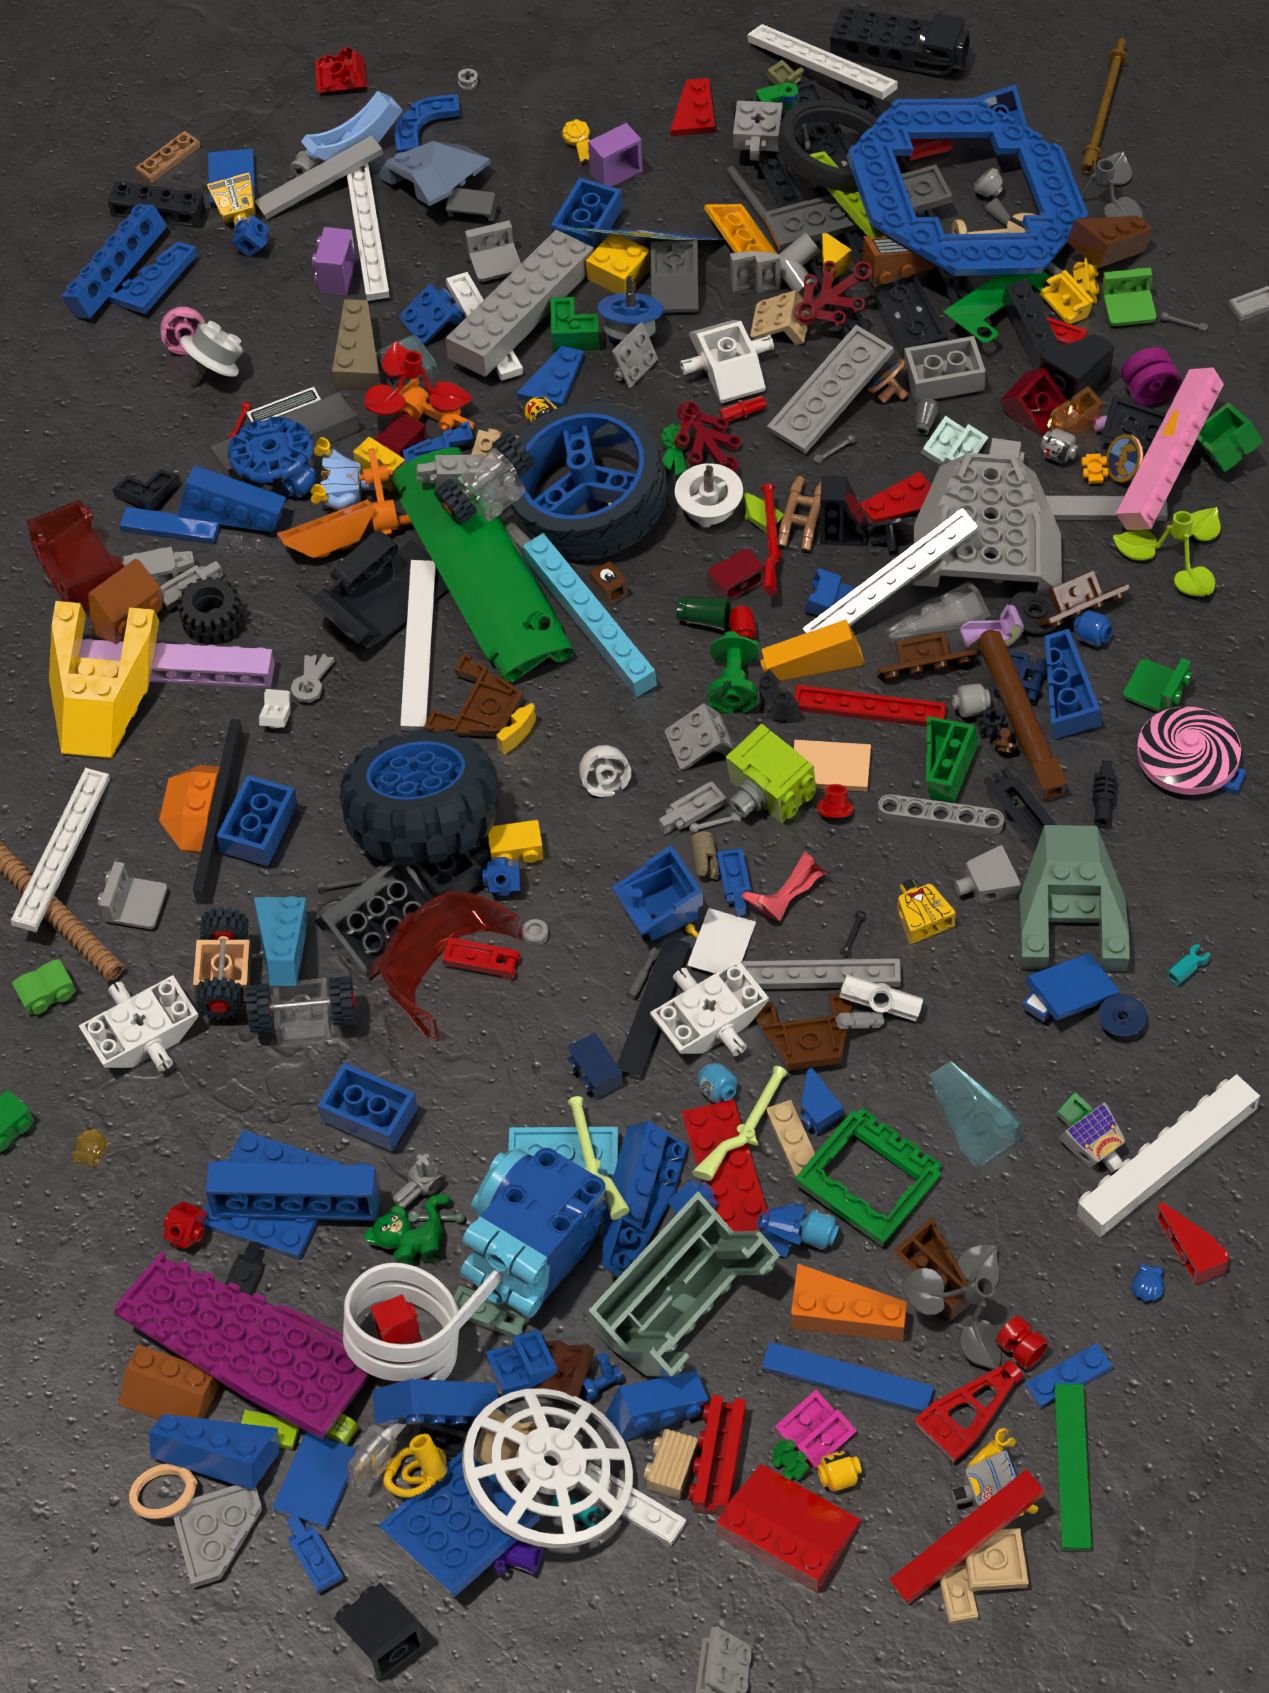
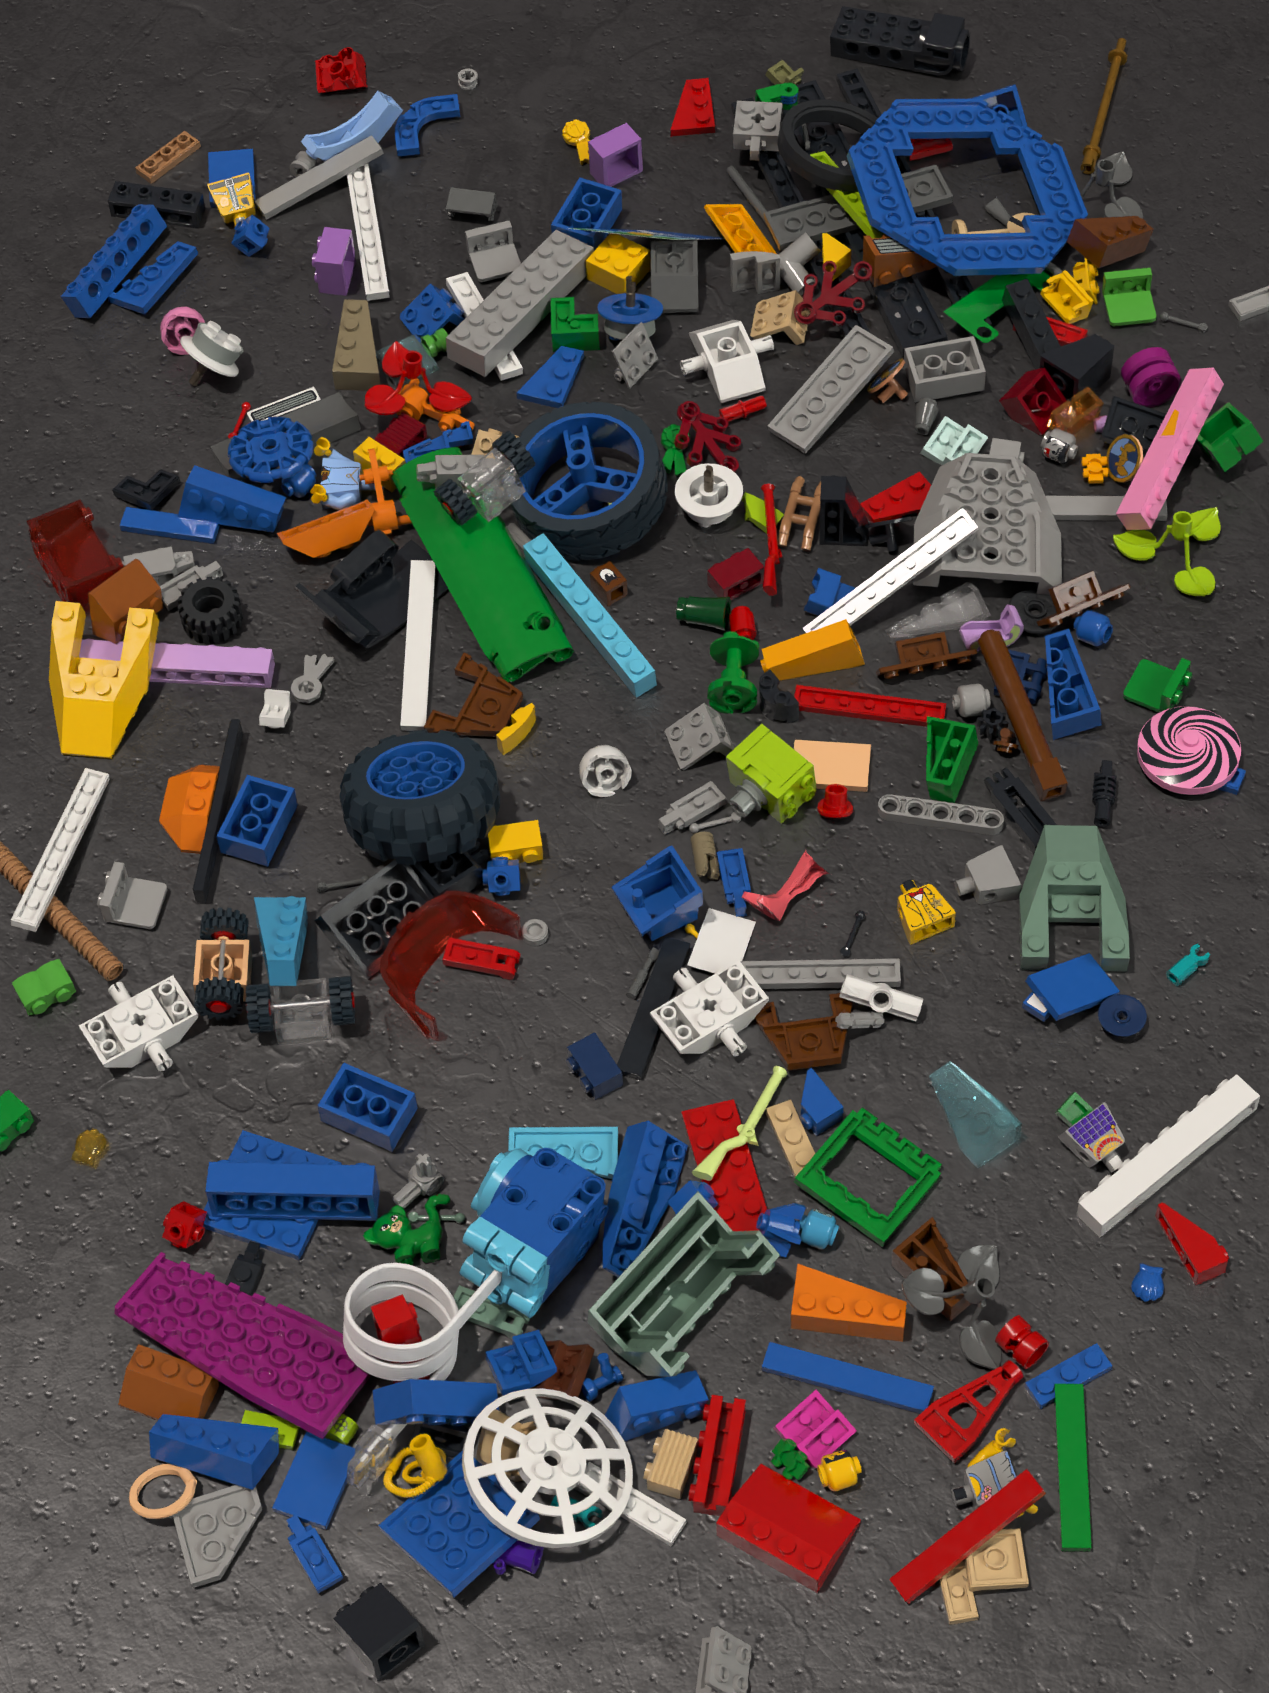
(434, 169): sand blue wedge -> none
(436, 342): none -> bright green wheel
(537, 407): head -> none
(615, 1201): yellowish green piece -> none
(717, 1083): dark azure head -> none
(818, 459): dark grey hinge -> none
(822, 61): white plate -> none
(989, 183): light grey cone -> none

